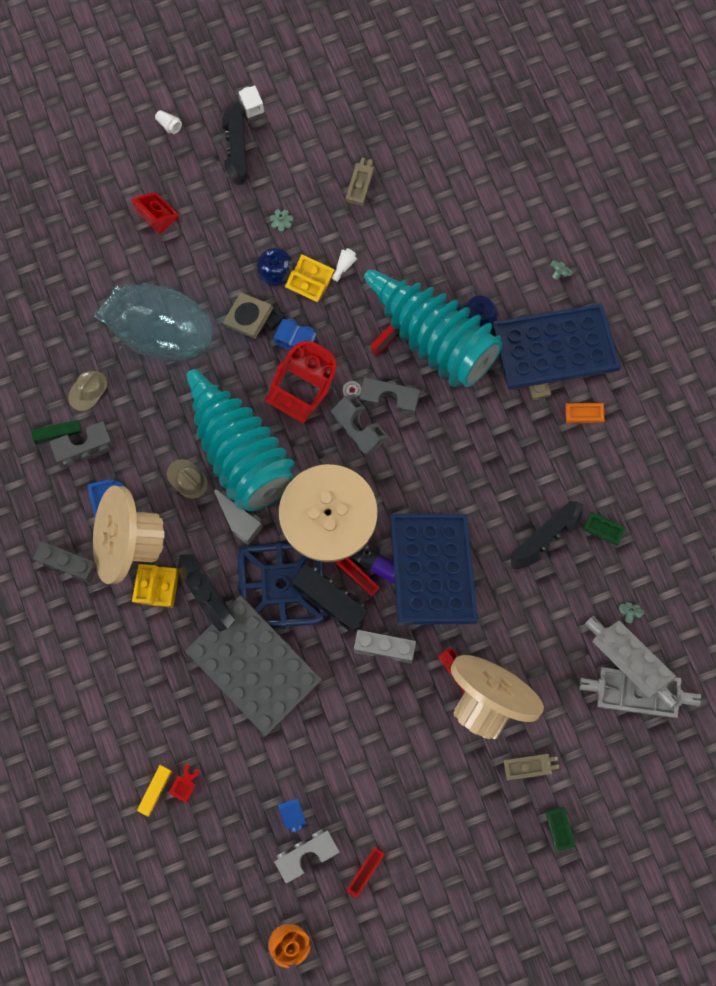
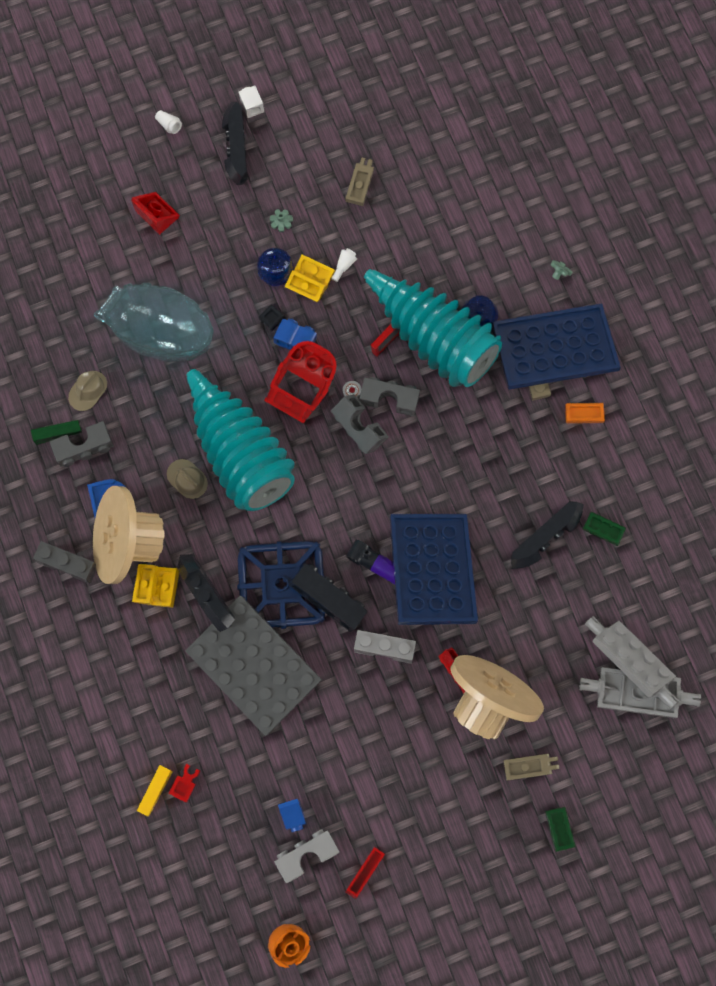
(241, 523): light grey slope -> none
(247, 315): dark tan tile -> none
(328, 513): tan piece -> none
(357, 576): red piece -> none
(631, 611): sand green plant -> none

